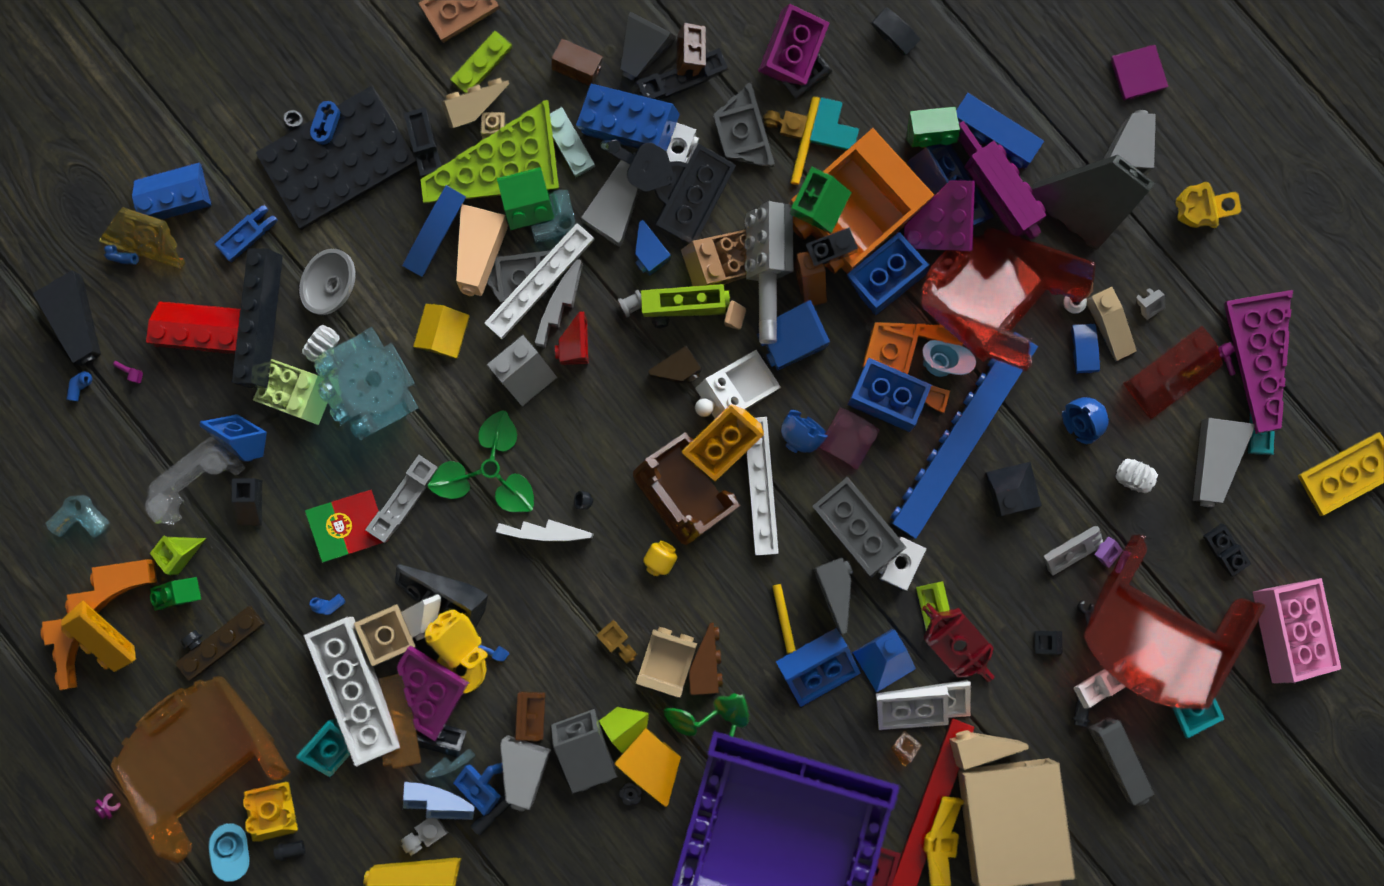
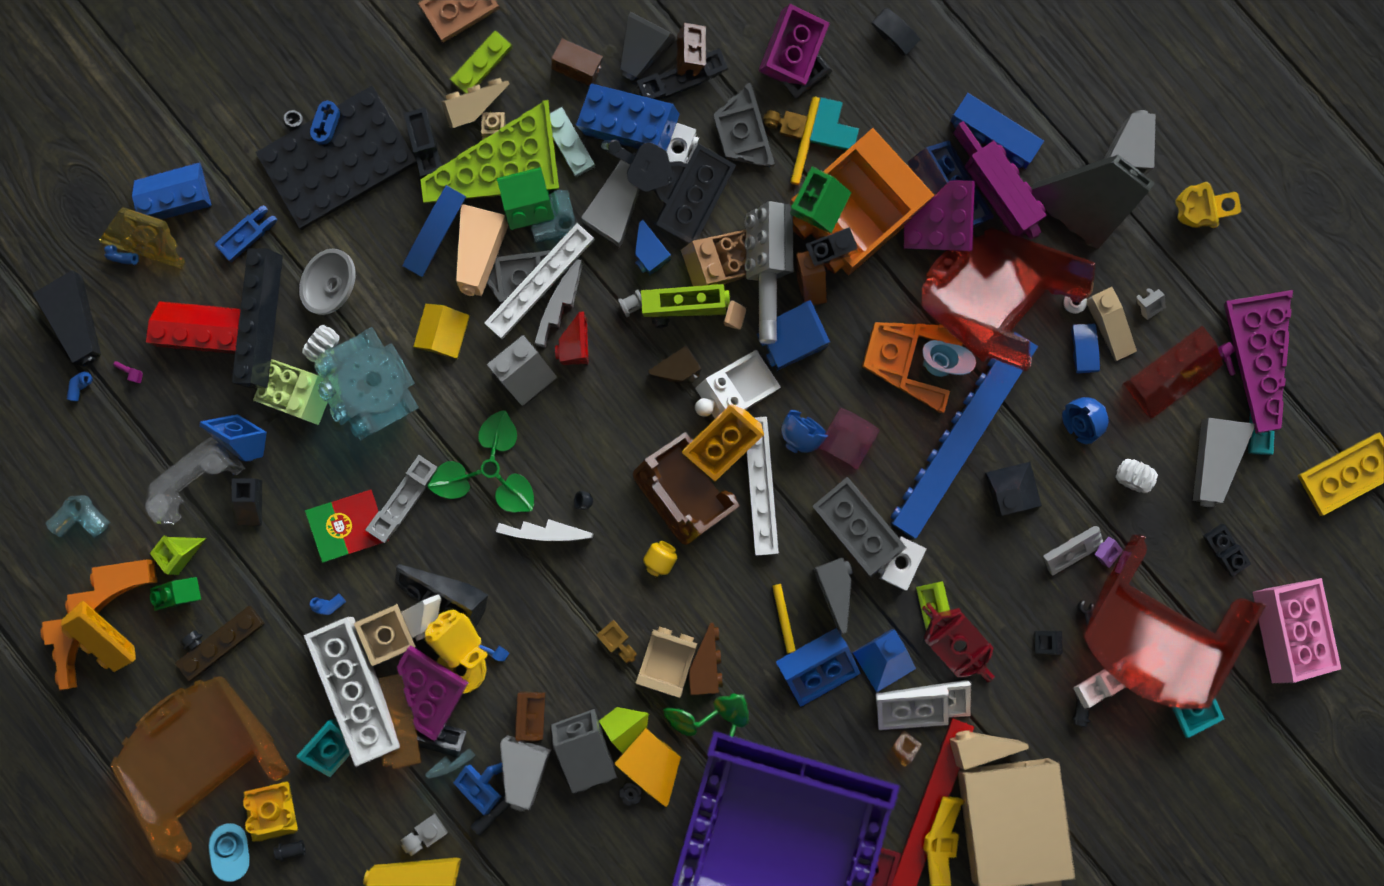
(103, 809): magenta plate -> none
(436, 802): slope -> none
(888, 273): blue slope -> none
(889, 395): blue slope -> none
(933, 127): slope -> none
(1121, 760): dark grey slope -> none
(1139, 72): magenta tile -> none

